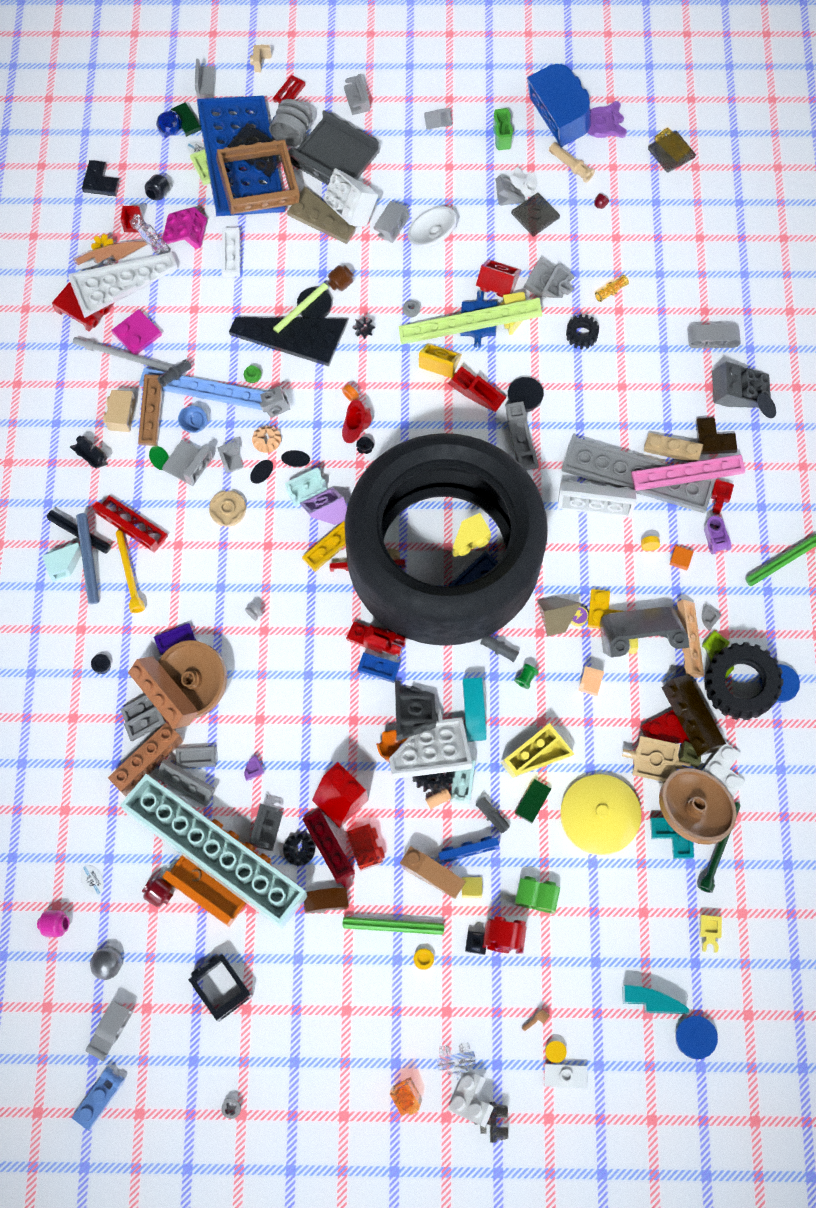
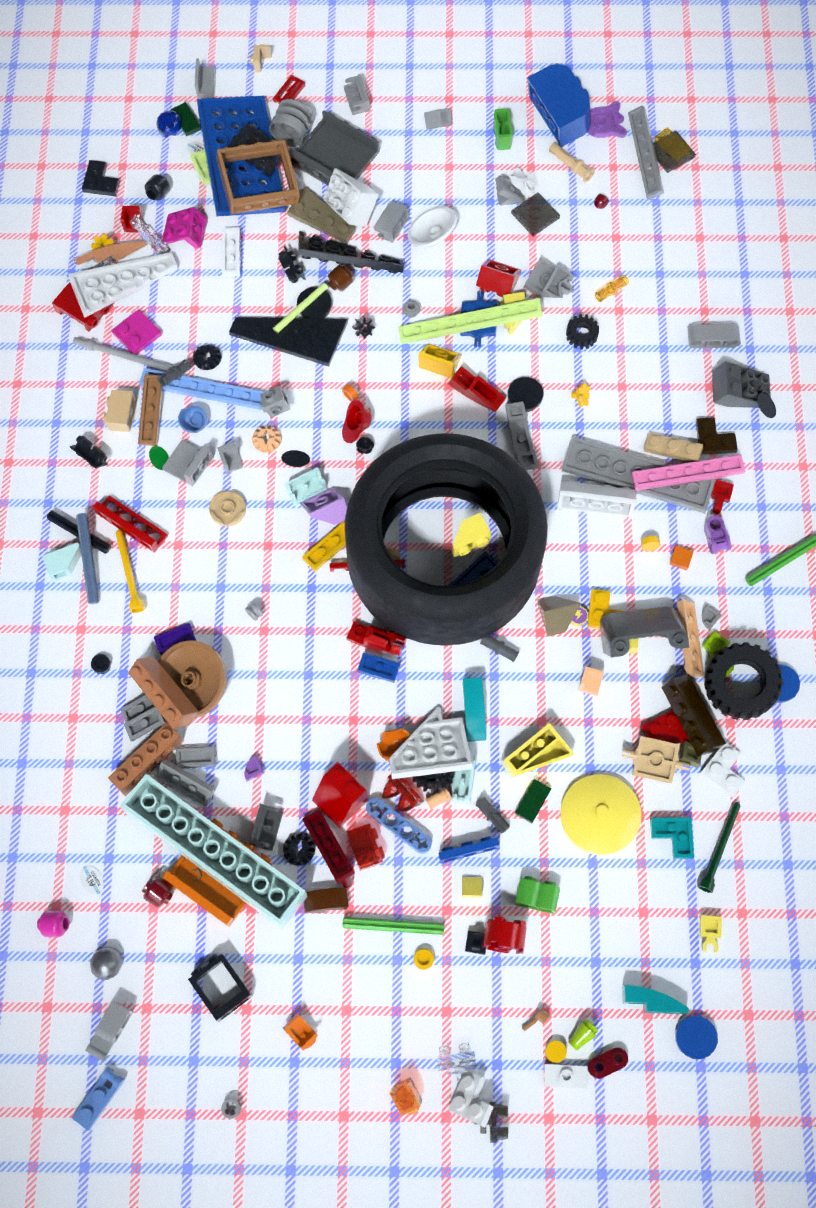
(209, 363): none -> black gear
(252, 374): bright green plate -> none
(261, 471): black sticker -> none
(295, 269): none -> black hinge
(300, 1032): none -> orange bracket
(345, 254): none -> black wing
(398, 825): none -> medium blue beam
(409, 797): none -> clear red tile
(413, 711): dark grey wing -> none
(432, 872): medium nougat slope -> none
(526, 676): green bush -> none
(581, 395): none -> yellow plant
(584, 1033): none -> lime cone
(608, 1063): none -> dark red plate
(646, 153): none -> light grey tile
(697, 806): medium nougat dish -> none

